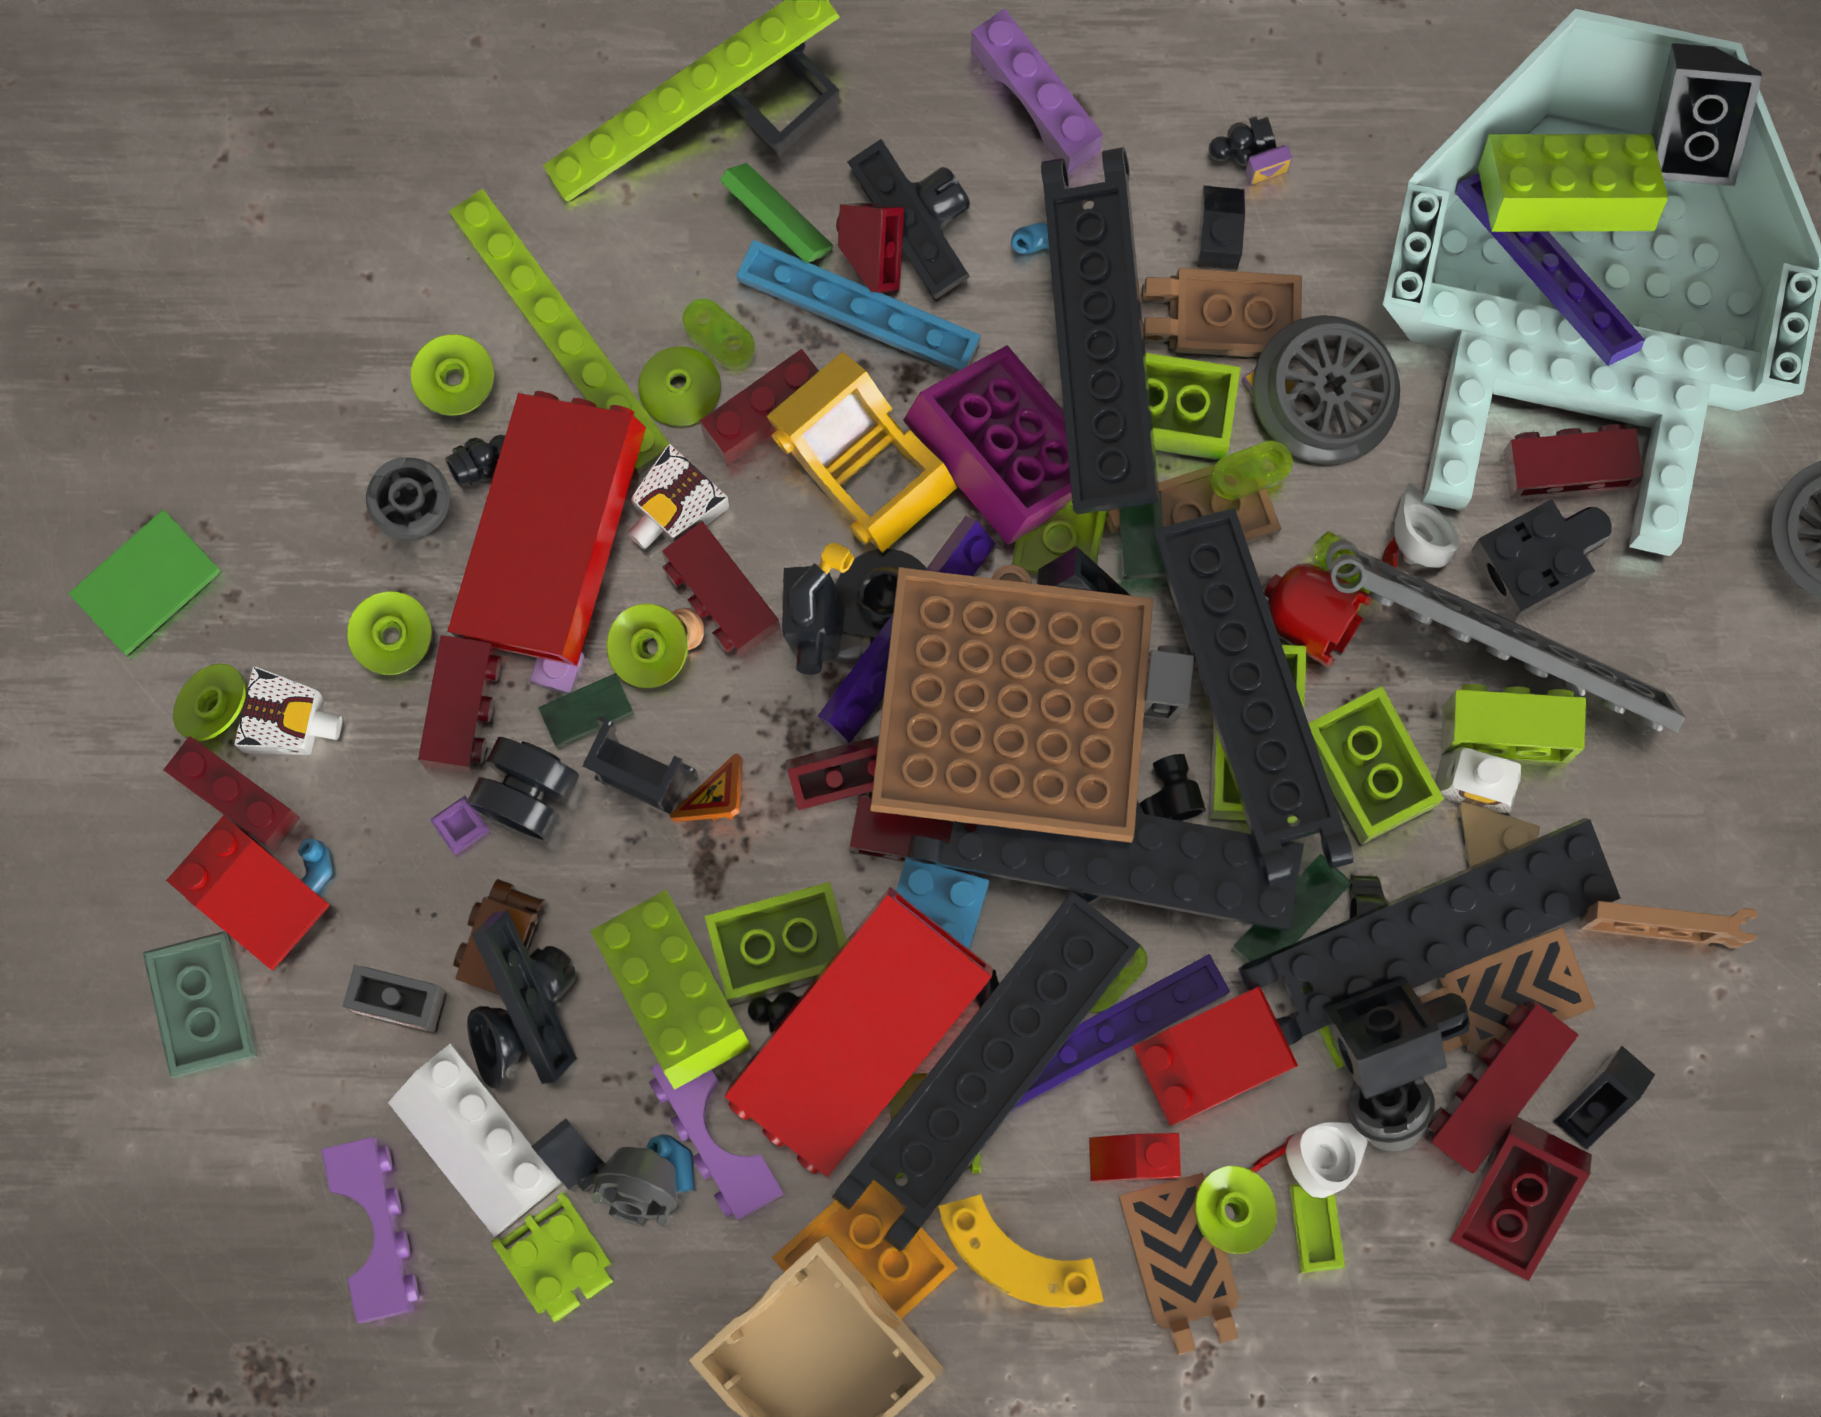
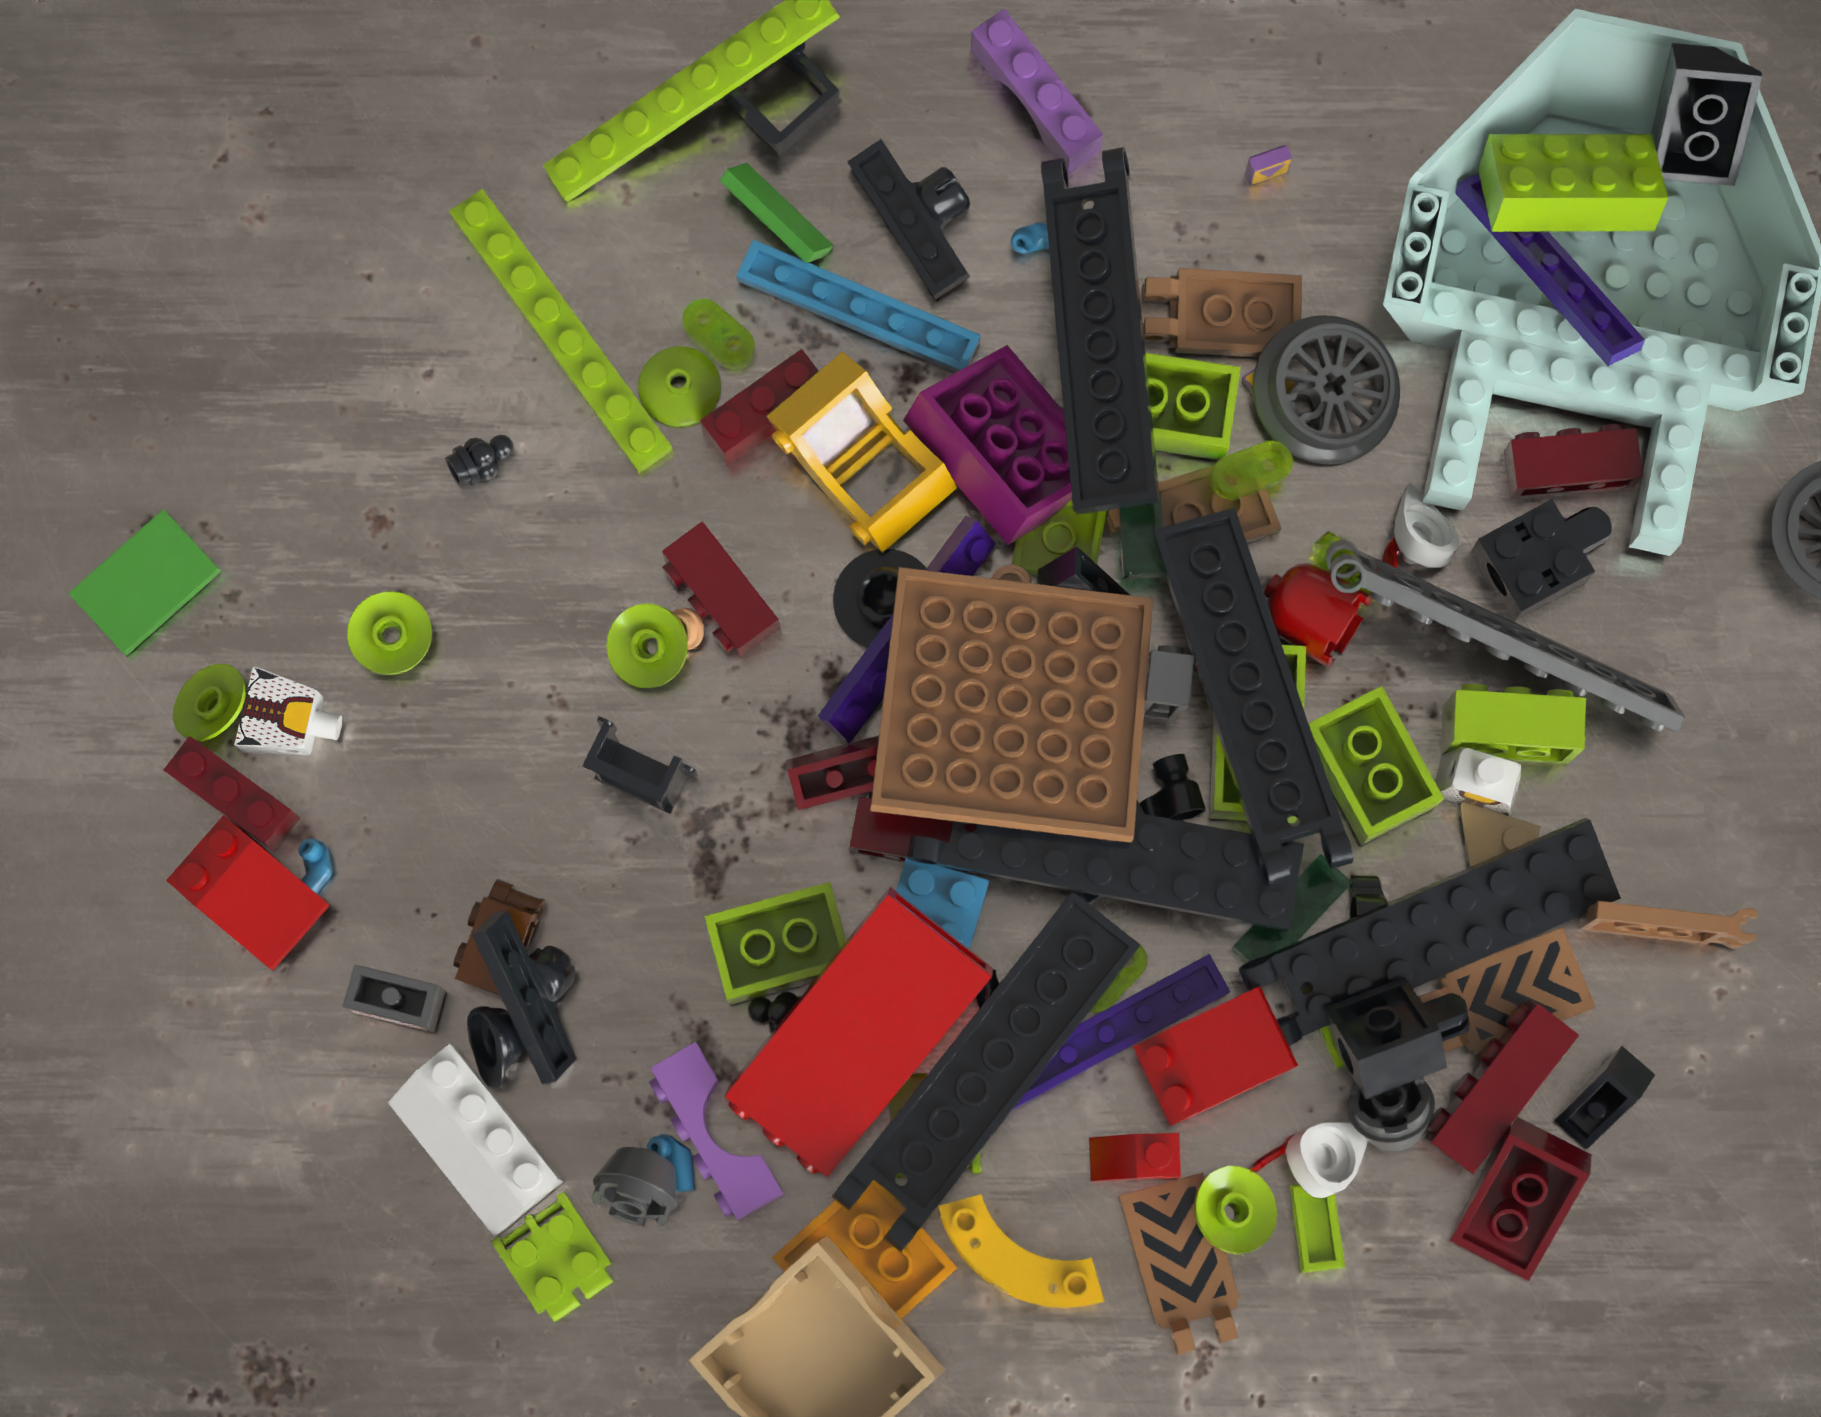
(199, 1004): sand green tile -> none
(382, 1284): medium lavender arch -> none
(407, 498): dark grey cone -> none
(445, 357): lime dish -> none
(459, 705): dark red brick -> none
(460, 825): medium lavender tile -> none
(529, 776): black wheel -> none
(548, 527): red brick -> none
(556, 675): lavender plate -> none
(569, 1156): black slope -> none
(578, 711): clear green tile -> none
(670, 989): lime brick -> none
(674, 500): torso -> none
(716, 796): piece -> none
(816, 613): black torso -> none
(872, 242): dark red slope -> none
(1221, 227): black slope -> none
(1243, 141): black piece -> none

